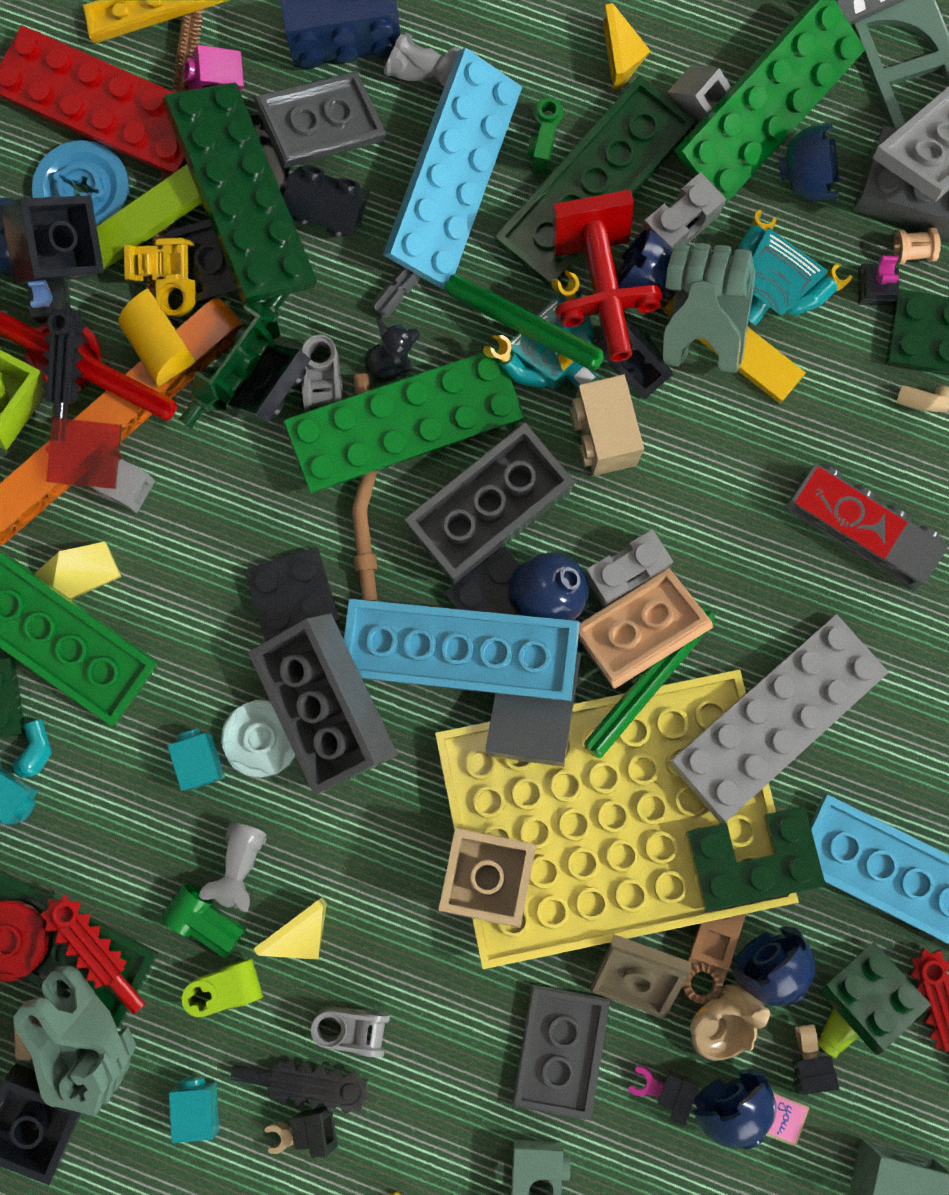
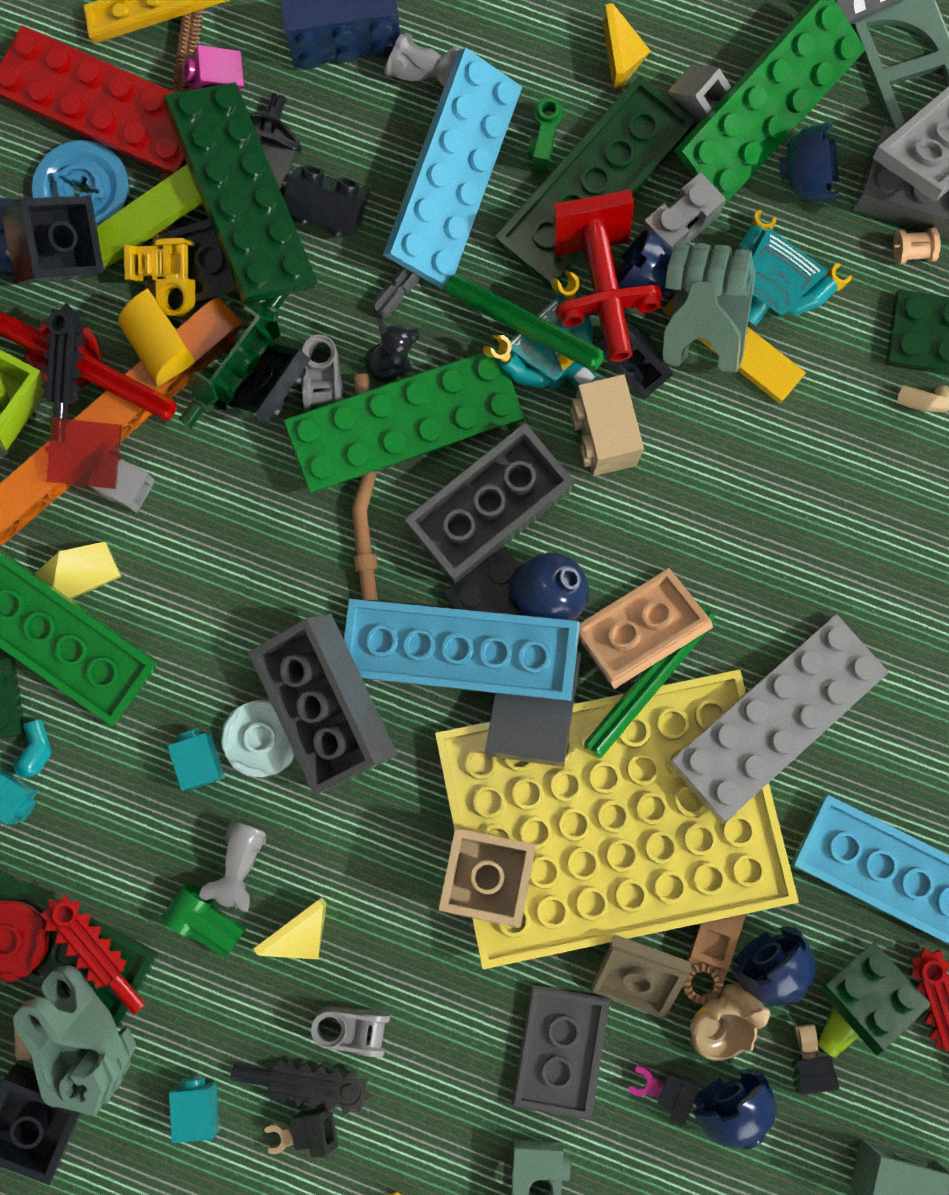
(45, 296): pearl dark grey piece -> none
(229, 988): lime piece -> none
(290, 591): black plate -> none
(319, 119): dark grey tile -> none
(610, 575): light grey brick -> none
(730, 883): dark green plate -> none
(789, 1119): bright pink tile -> none
(867, 526): brick -> none
(878, 282): black piece -> none

